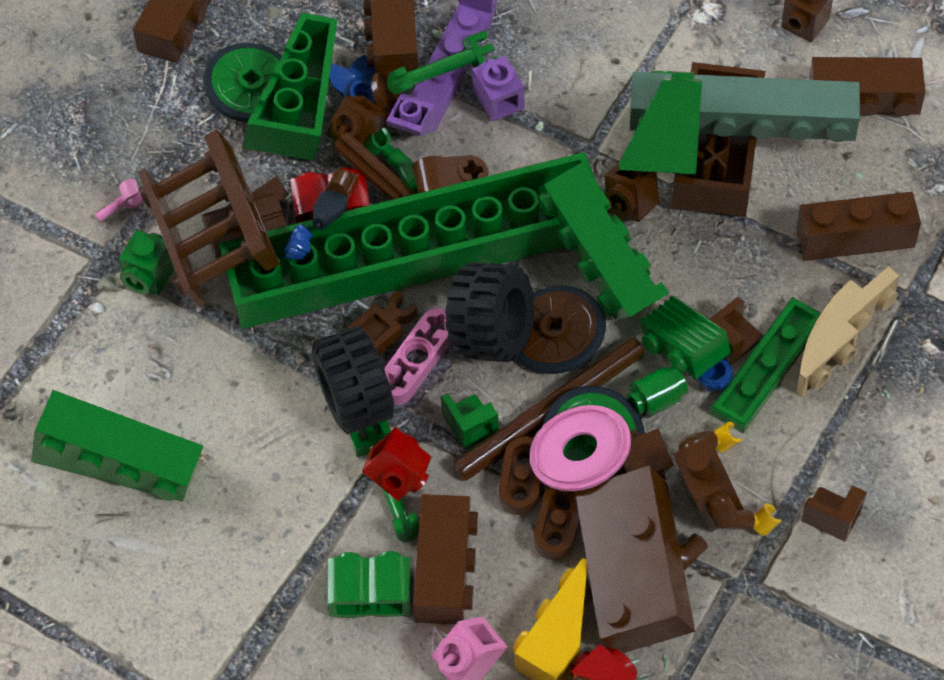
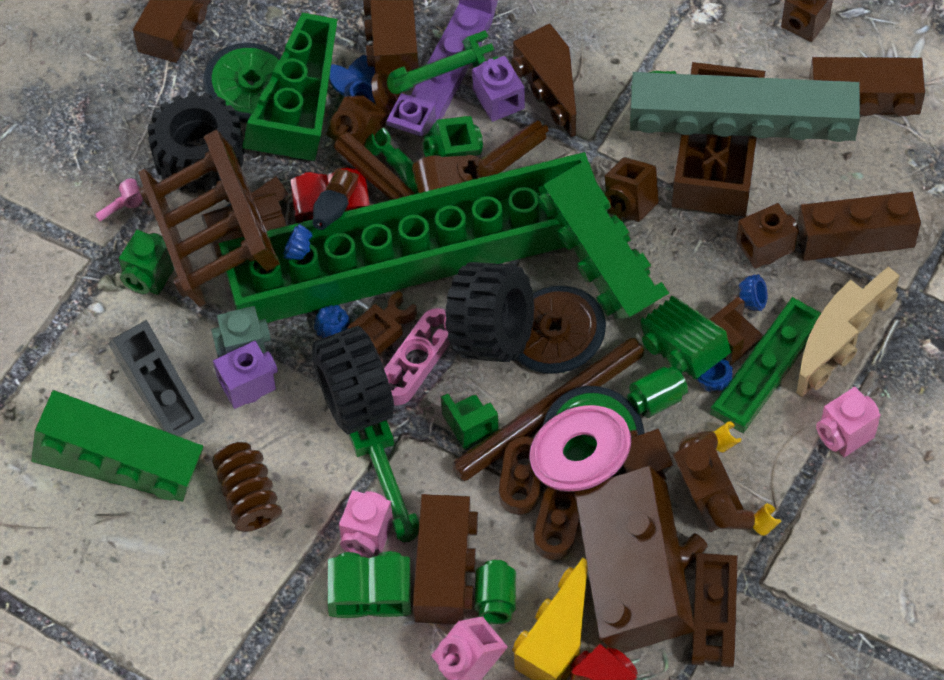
(155, 379): none -> dark grey slope
(188, 120): none -> black tyre
(239, 329): none -> sand green brick
(246, 374): none -> medium lavender brick
(246, 486): none -> reddish brown piece
(331, 320): none -> blue piece
(365, 523): none -> bright pink brick
(397, 464): red brick -> none
(453, 138): none -> green brick
(495, 591): none -> green brick
(512, 149): none -> reddish brown axle
(546, 65): none -> reddish brown slope
(668, 129): green slope -> none
(714, 608): none -> reddish brown plate
(754, 292): none -> blue piece
(767, 235): none -> reddish brown brick
(833, 512): reddish brown panel -> none
(848, 422): none -> bright pink brick

